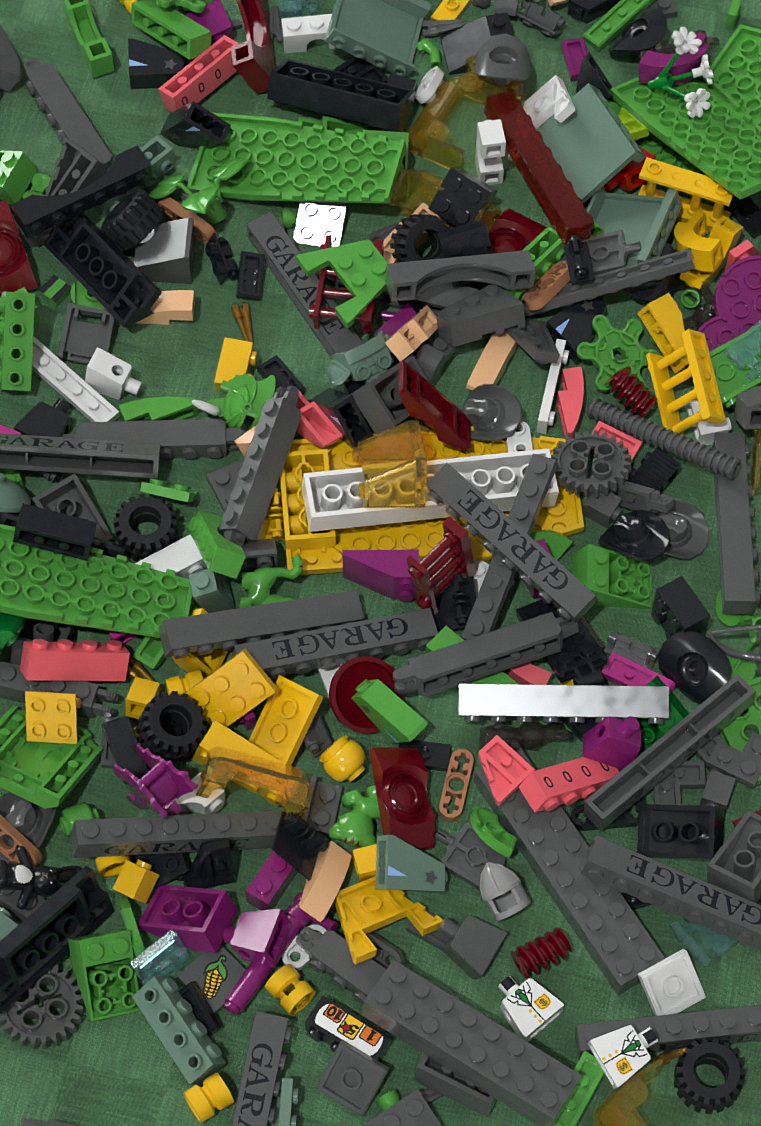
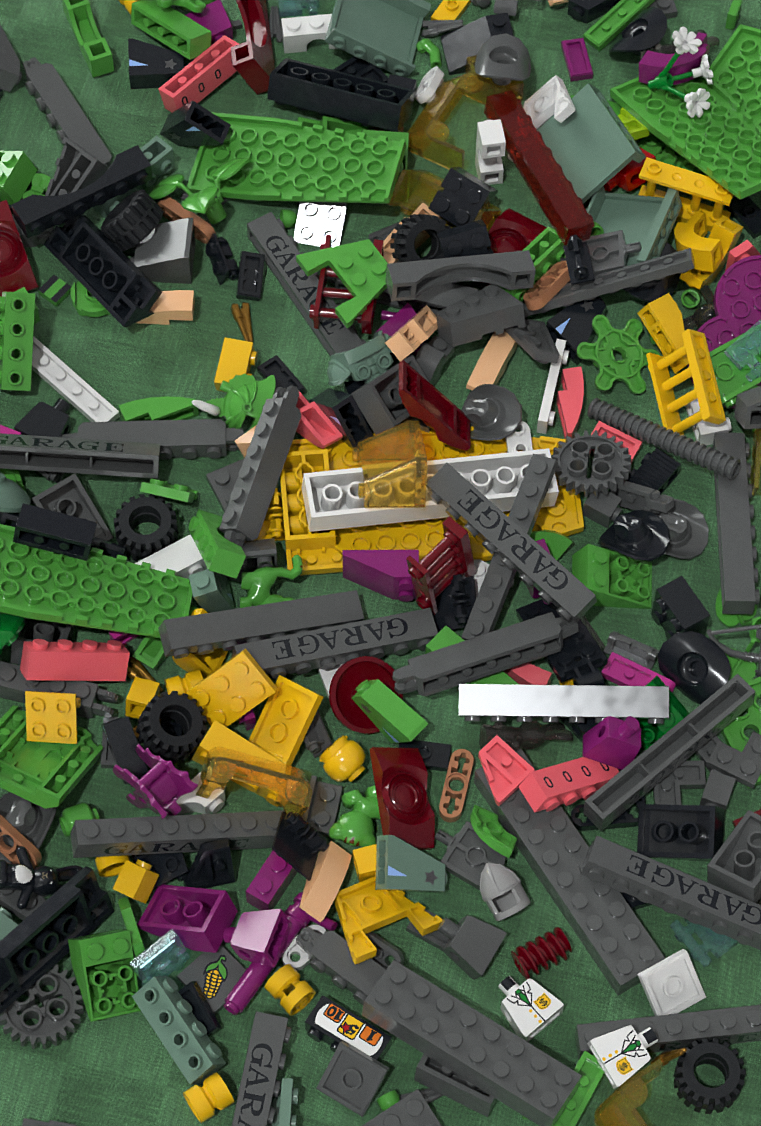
(82, 338): dark grey container -> none
(110, 375): white torso -> none
(533, 16): dark grey hinge -> none
(592, 74): black slope -> none
(632, 391): dark red piece -> none

